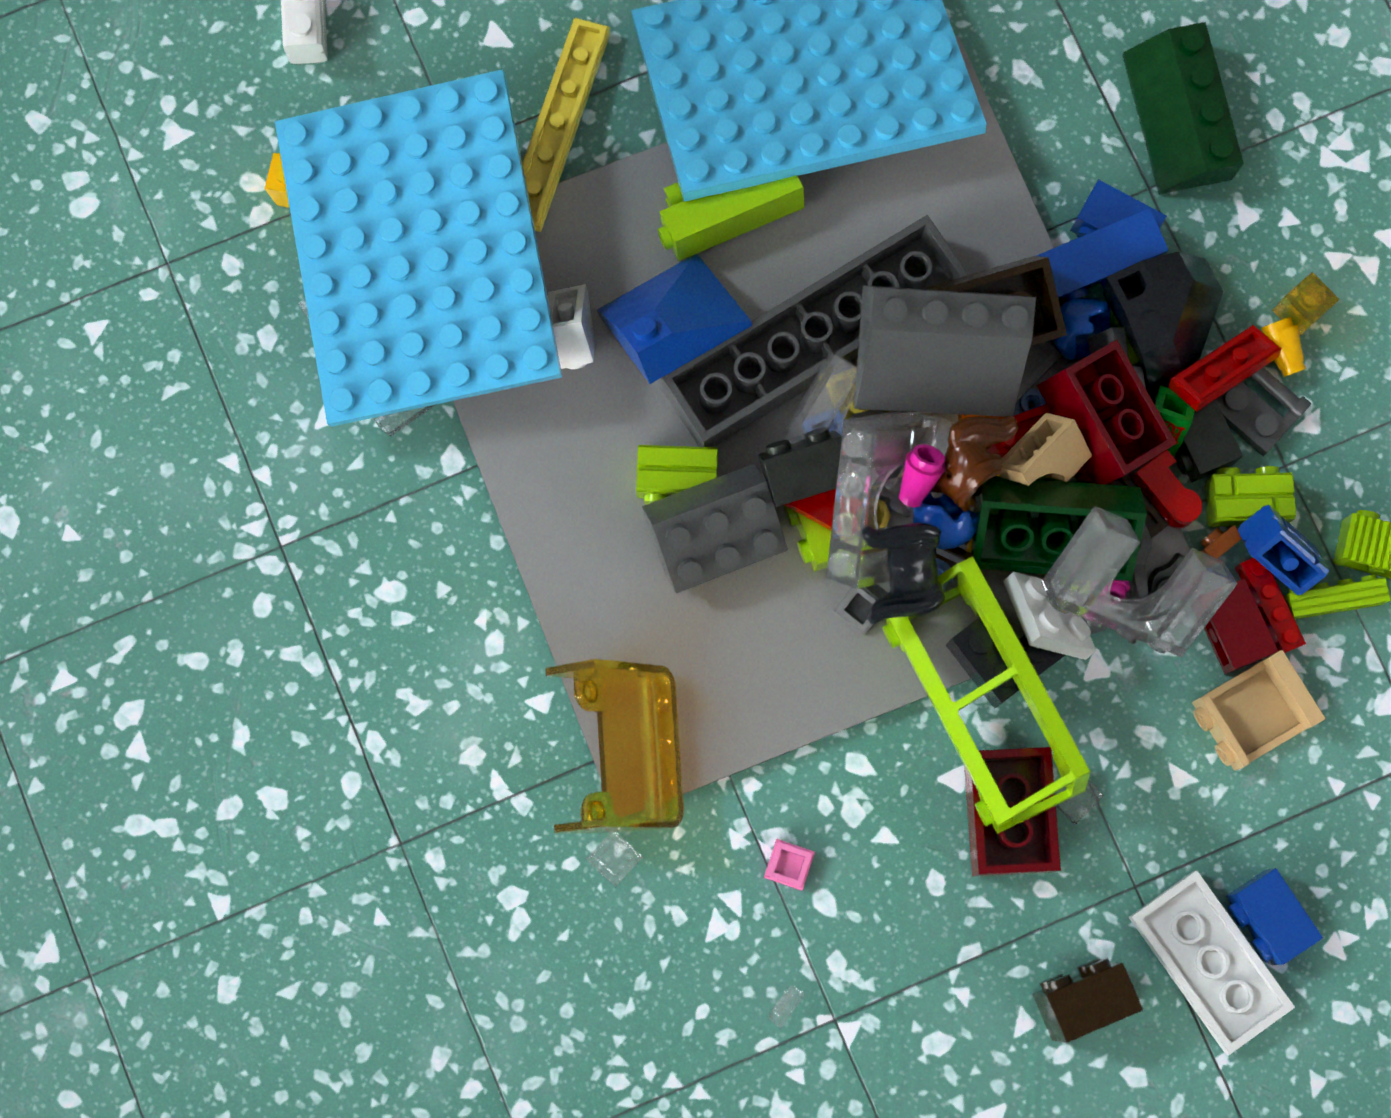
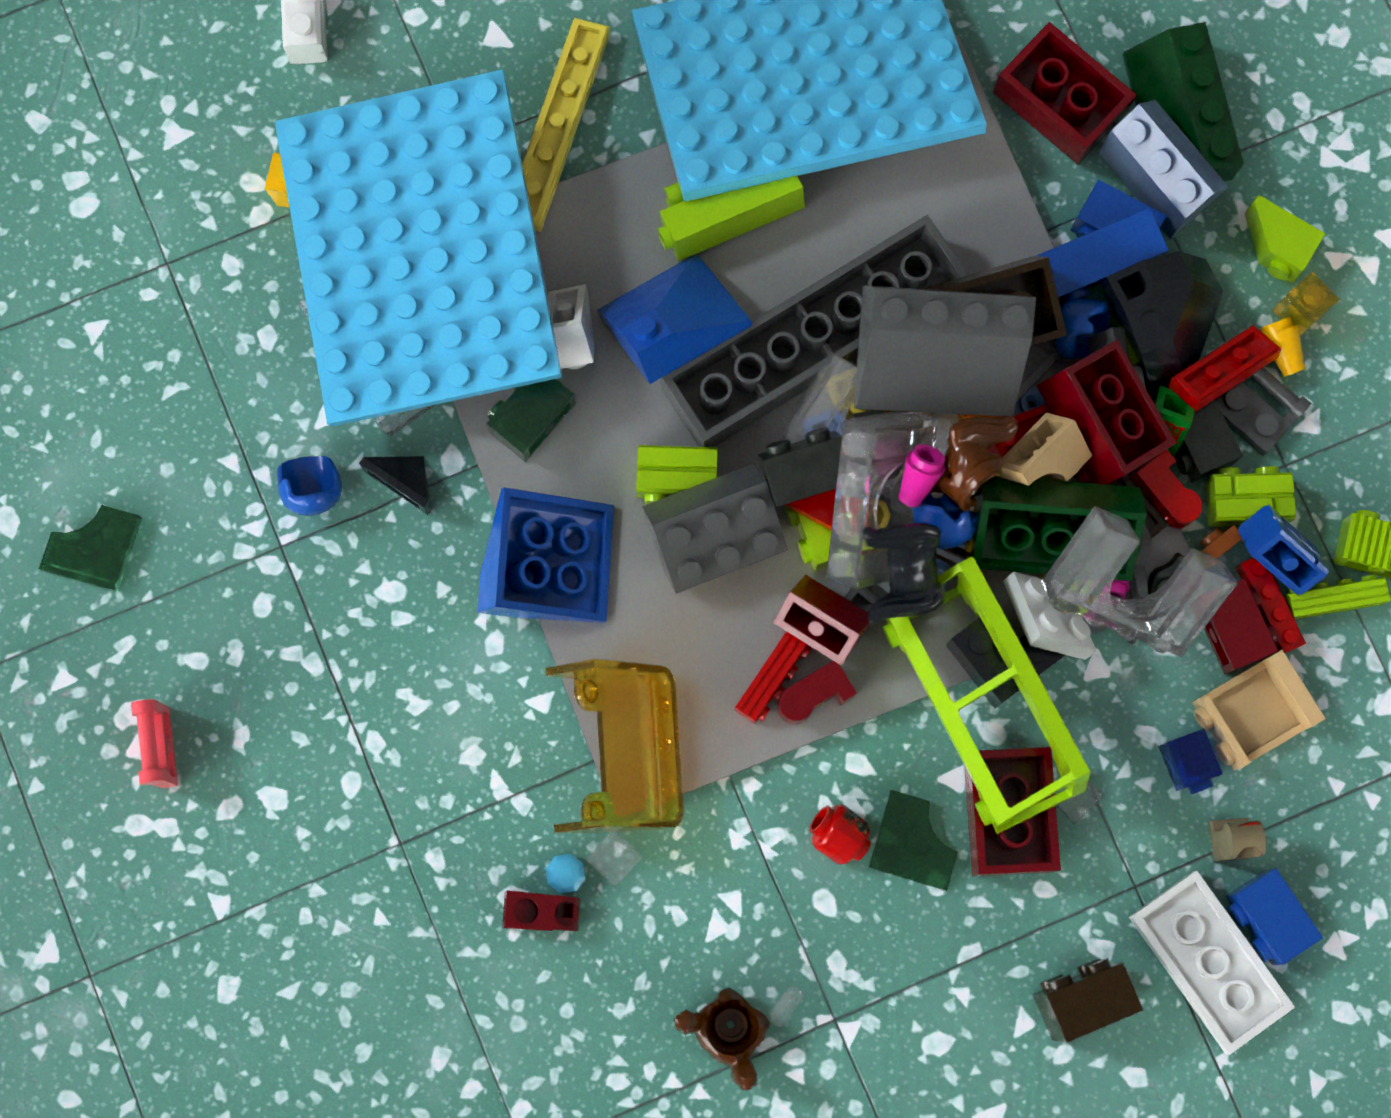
(94, 552): none -> clear green tile
(155, 743): none -> coral plate
(309, 485): none -> blue hair
(403, 476): none -> black slope
(530, 416): none -> clear green brick
(540, 911): none -> dark red leg
(547, 558): none -> blue slope
(565, 873): none -> medium azure tile
(726, 1044): none -> reddish brown hair
(771, 677): none -> red piece
(789, 864): bright pink tile -> none
(814, 690): none -> dark red leg
(822, 619): none -> dark red brick
(840, 834): none -> red head
(908, 844): none -> clear green tile
(1063, 93): none -> dark red brick
(1161, 166): none -> sand blue slope
(1191, 761): none -> clear blue brick
(1237, 839): none -> dark tan leg
(1281, 239): none -> lime slope

